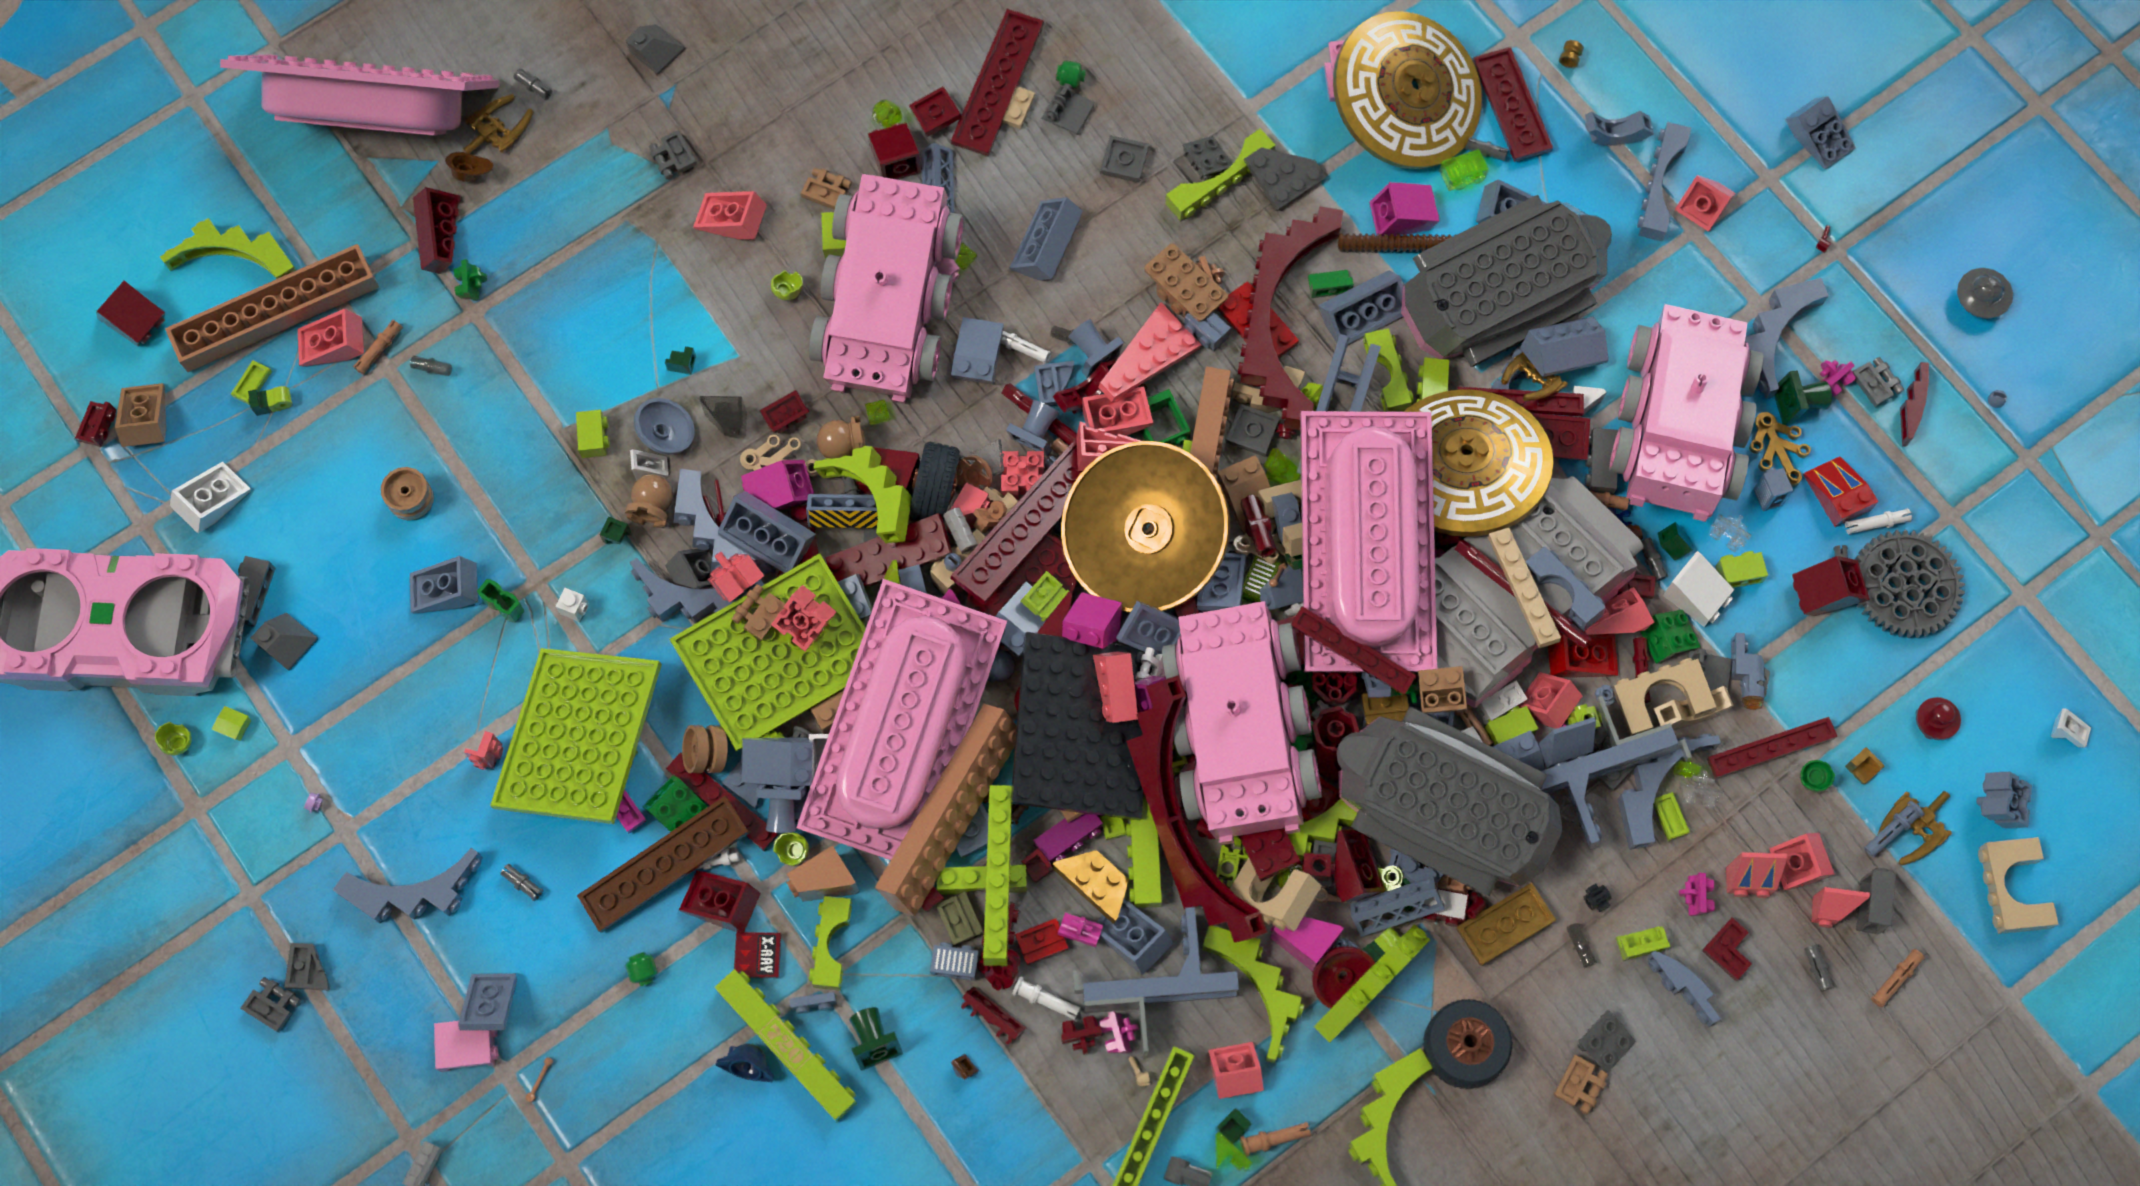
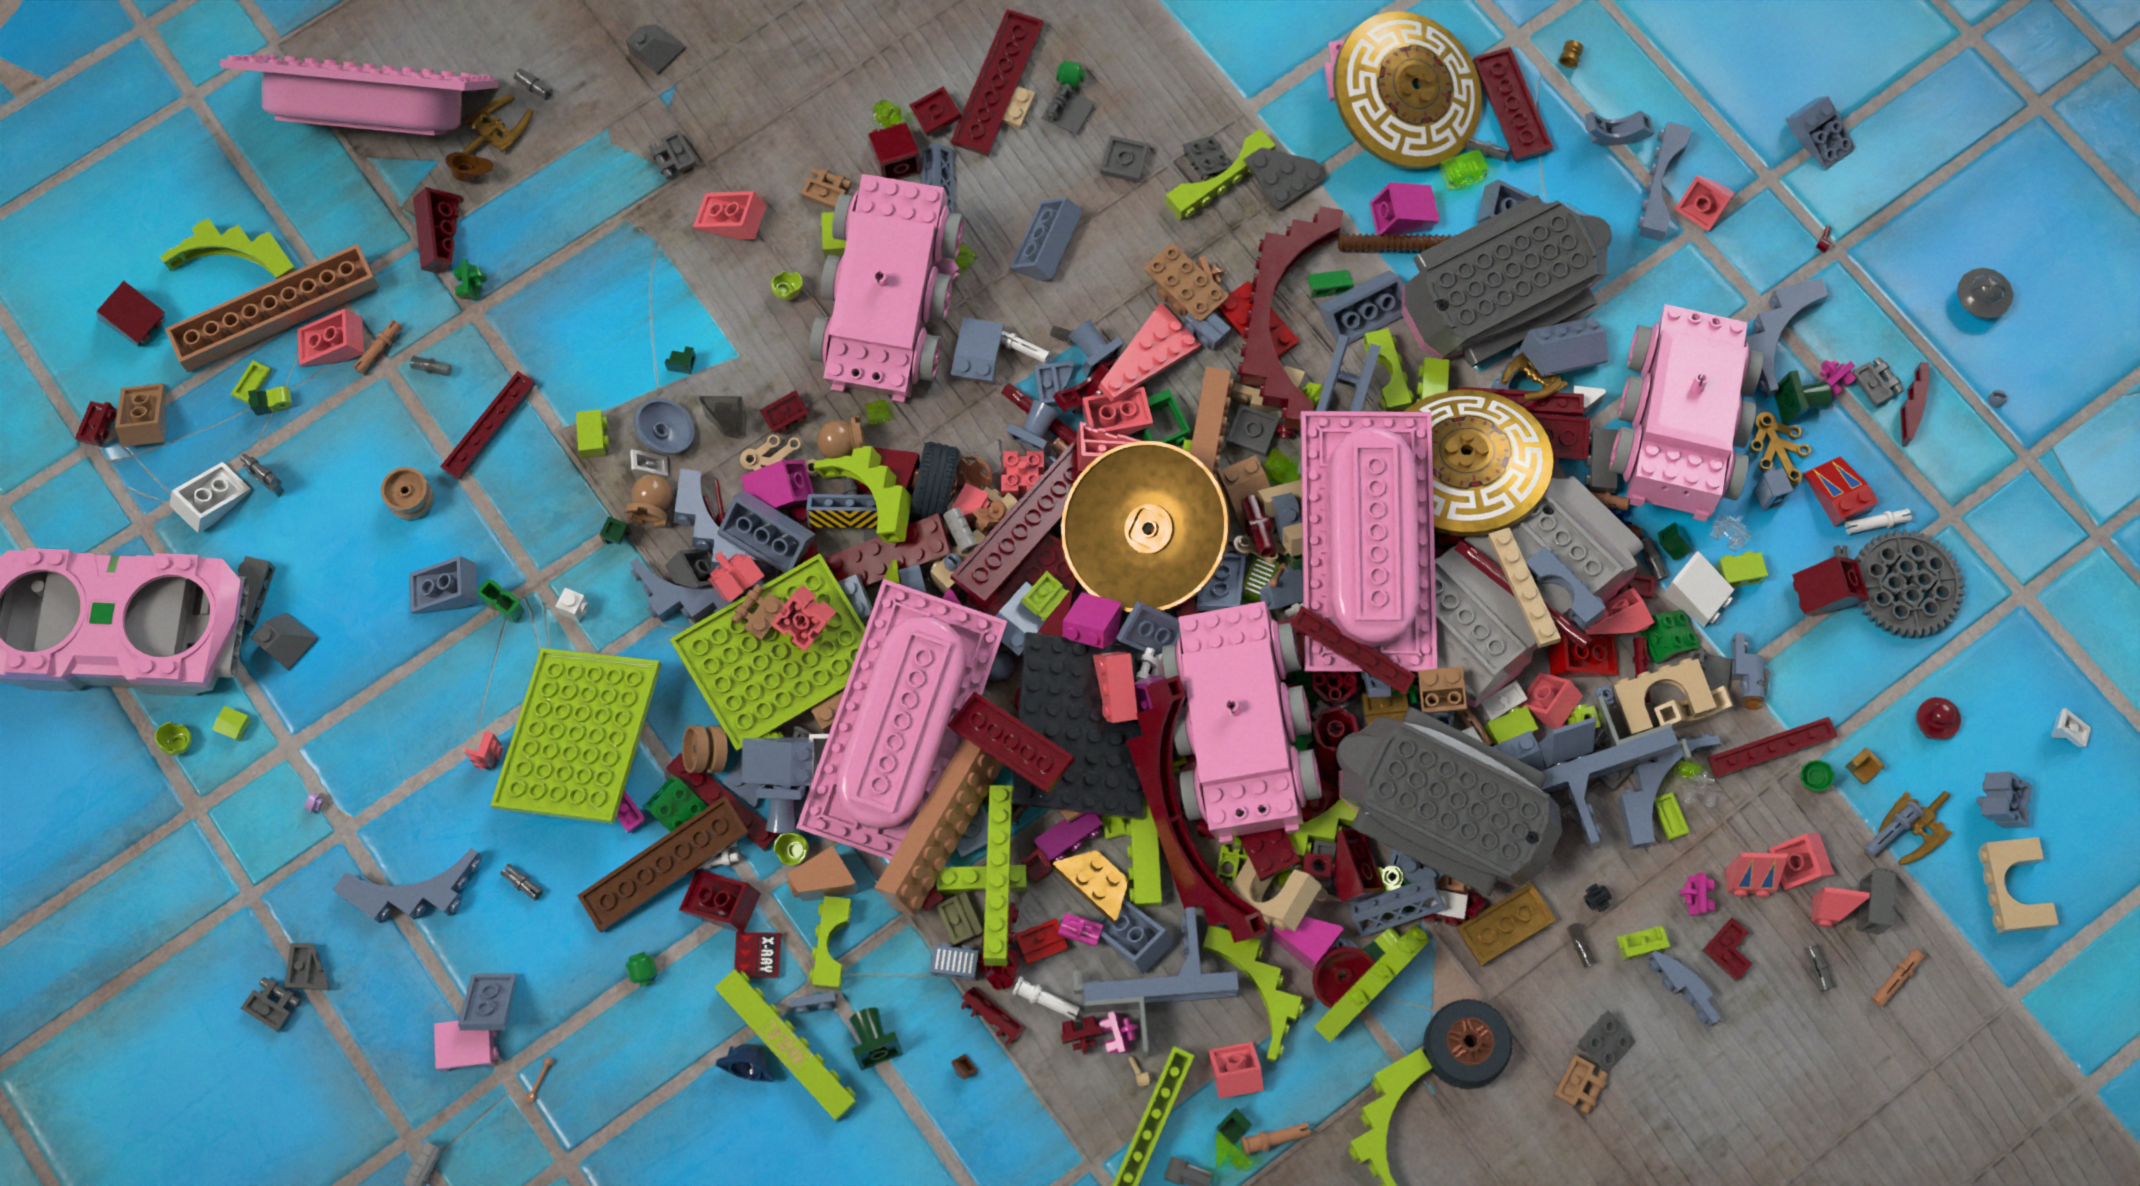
(262, 474): none -> dark grey plate
(487, 425): none -> dark red plate
(1011, 742): none -> dark red plate

